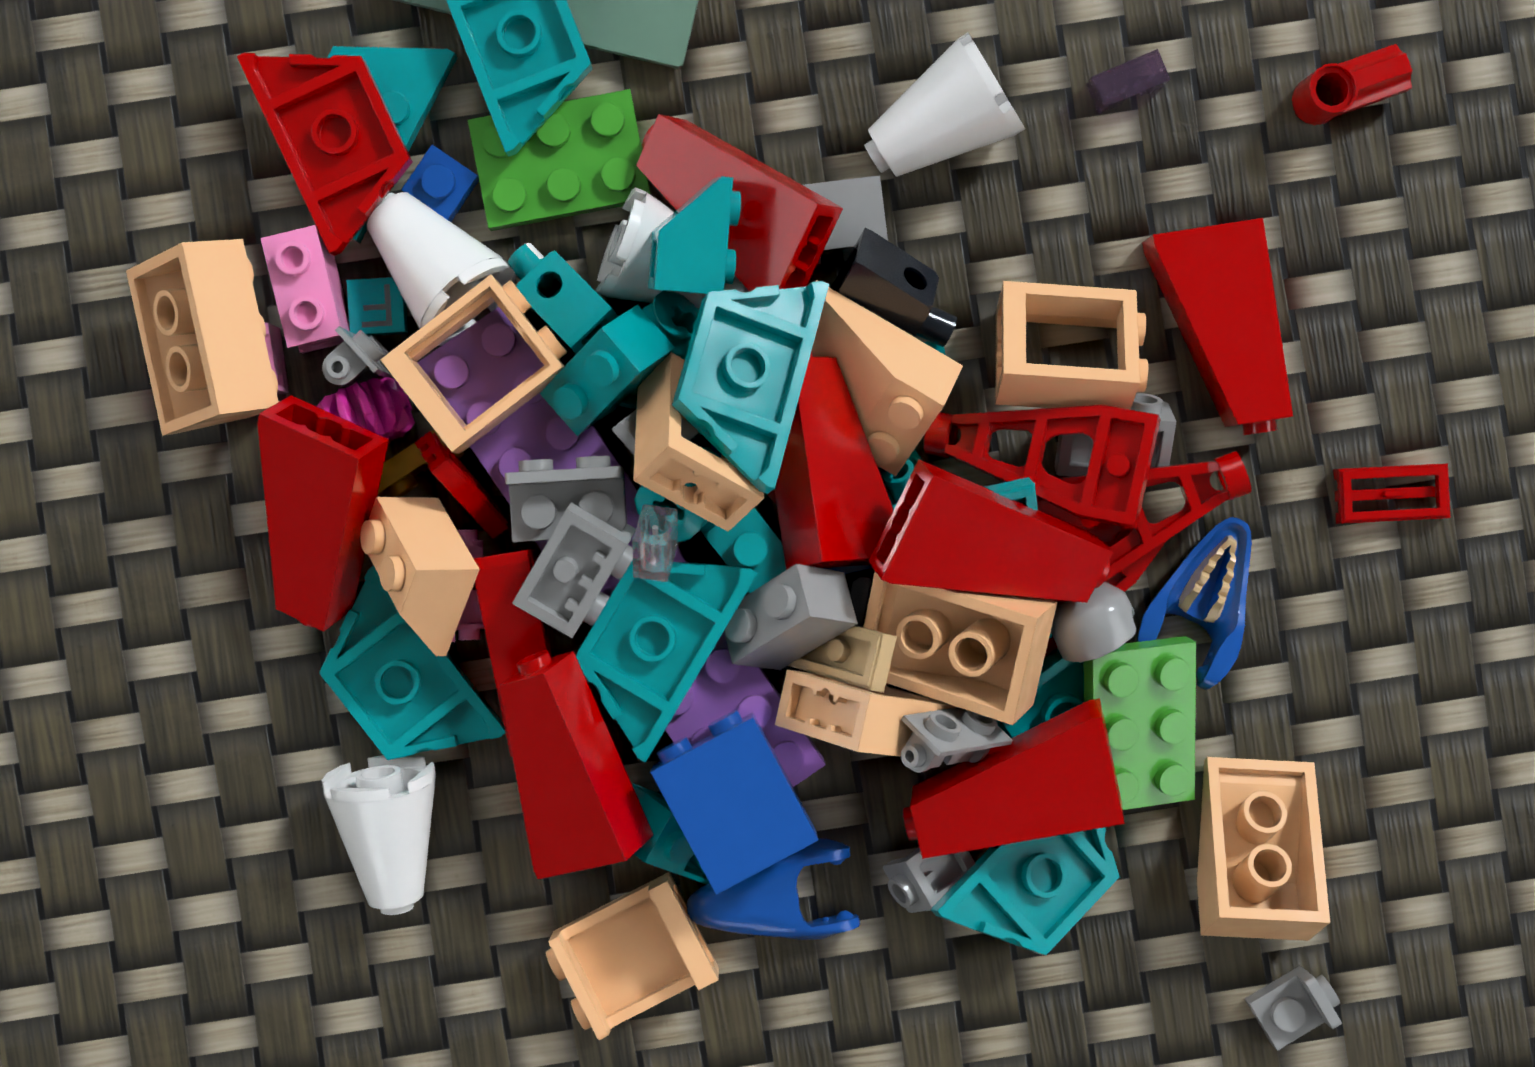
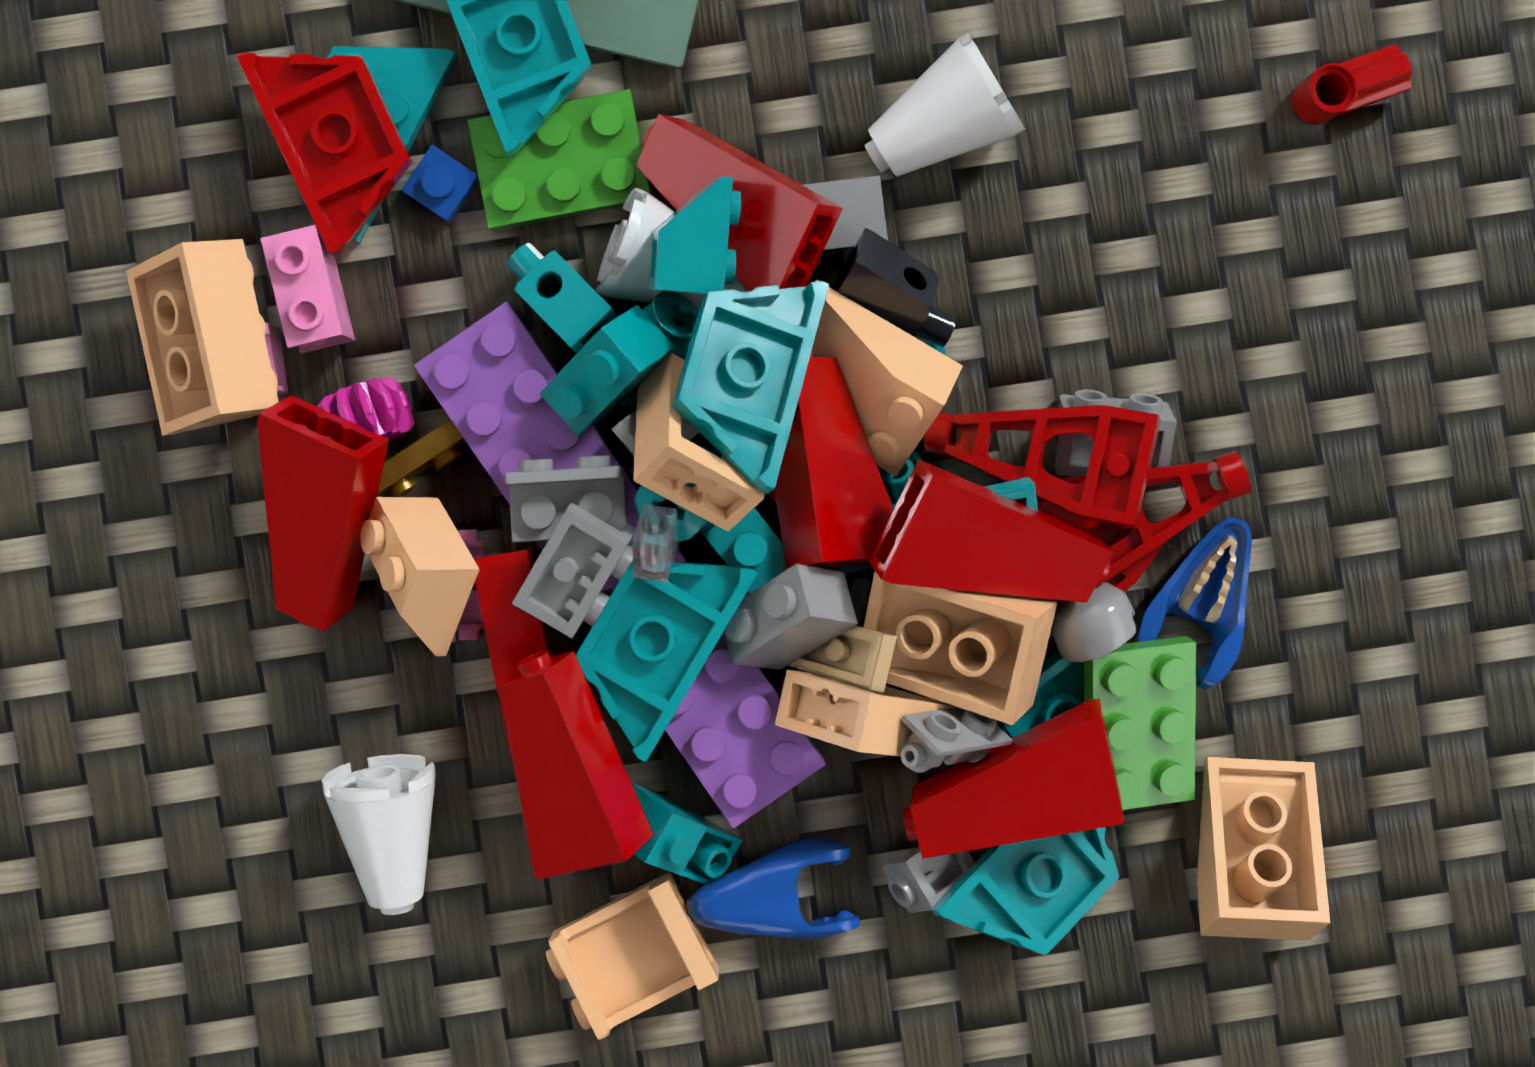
(355, 359): light grey hinge -> none
(376, 307): teal tile -> none
(398, 686): teal wing -> none
(426, 396): light nougat window -> none
(431, 257): white cone -> none
(462, 484): red tile -> none
(733, 800): blue brick -> none
(1059, 385): light nougat window -> none
(1128, 79): clear purple piece -> none
(1228, 315): red slope -> none
(1294, 1006): light grey bracket -> none
(1346, 495): red tile -> none

